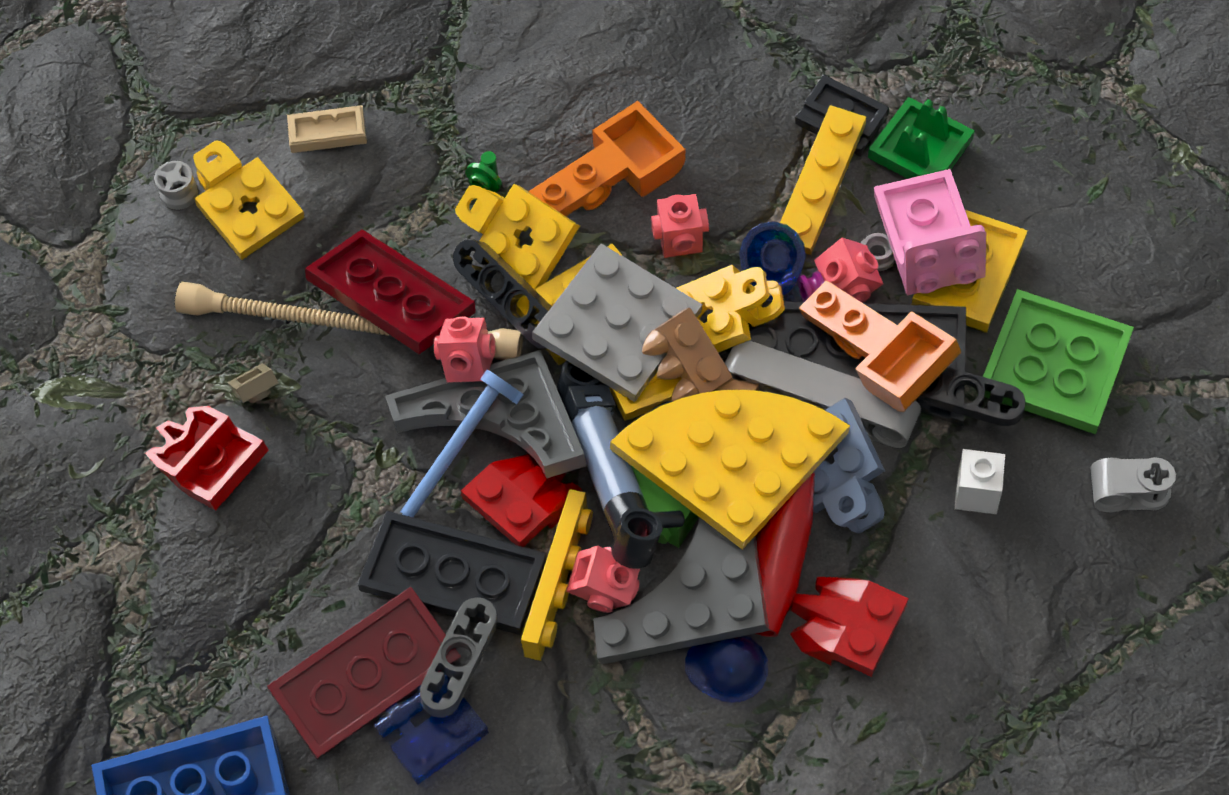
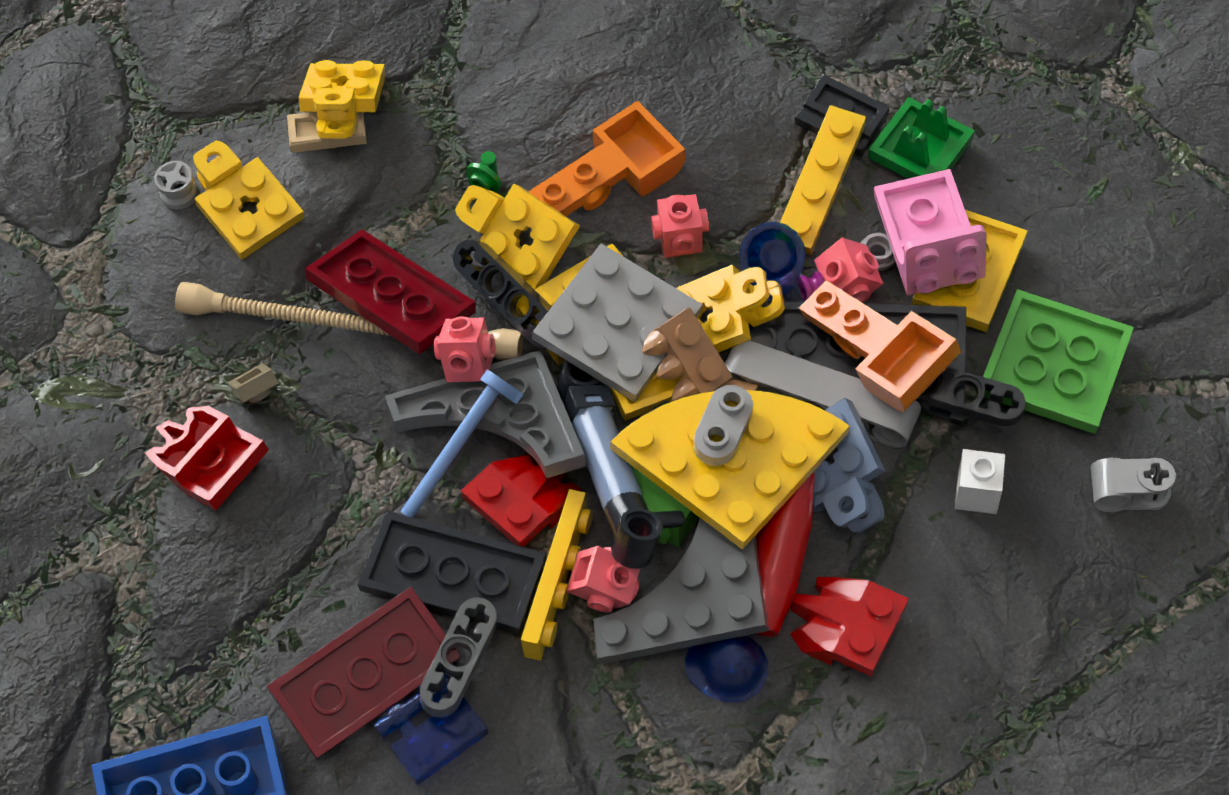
(340, 93): none -> yellow plate
(723, 421): none -> light grey plate

